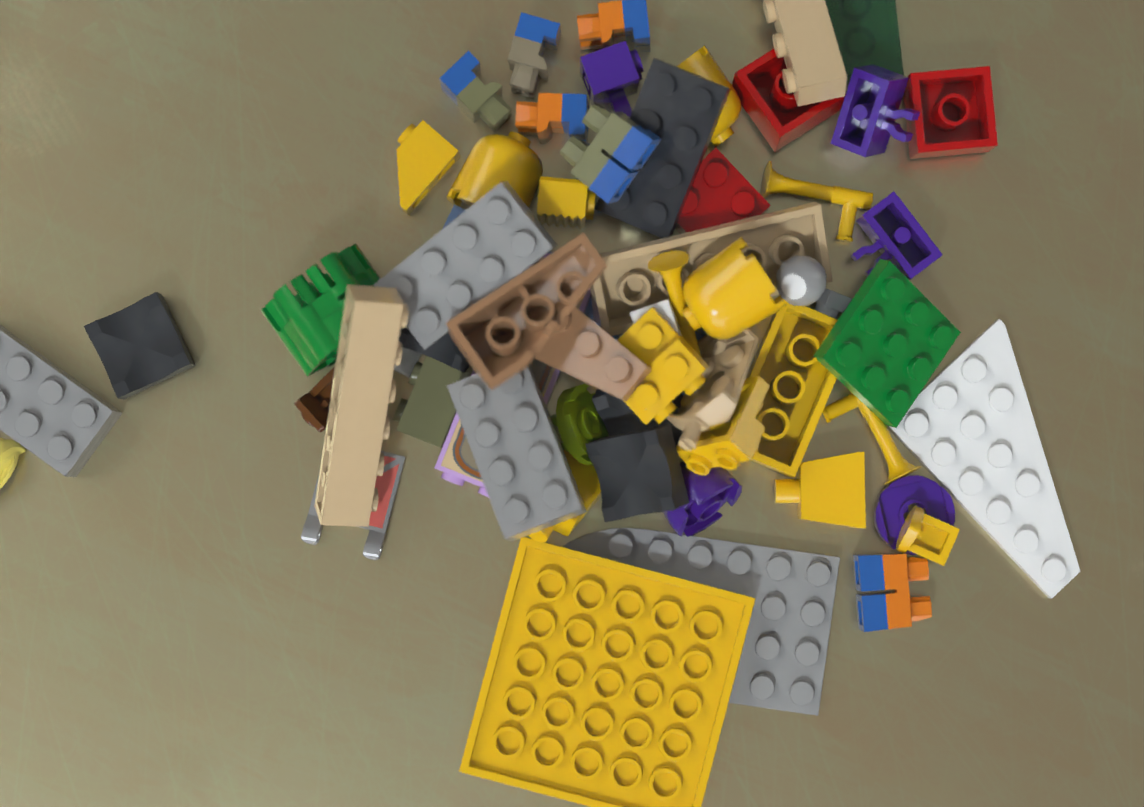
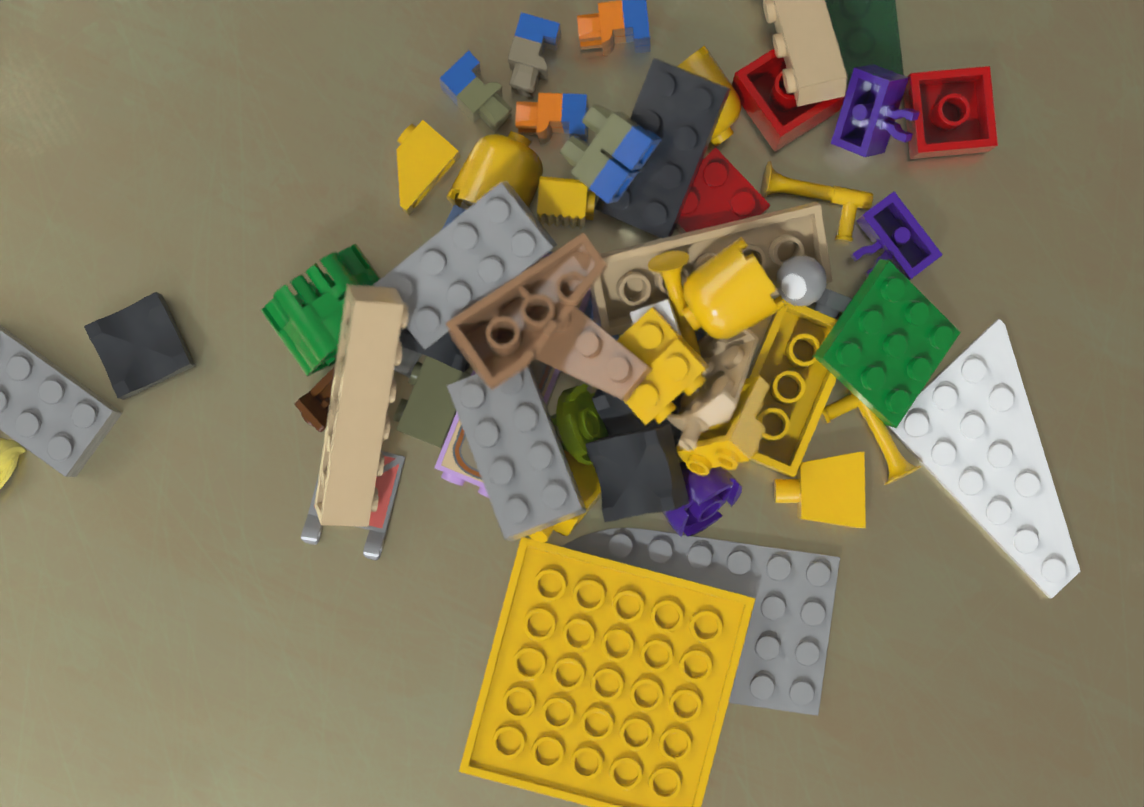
(612, 76): dark purple brick -> none
(893, 608): hips -> none
(896, 497): dark purple plate -> none
(926, 536): yellow tile -> none

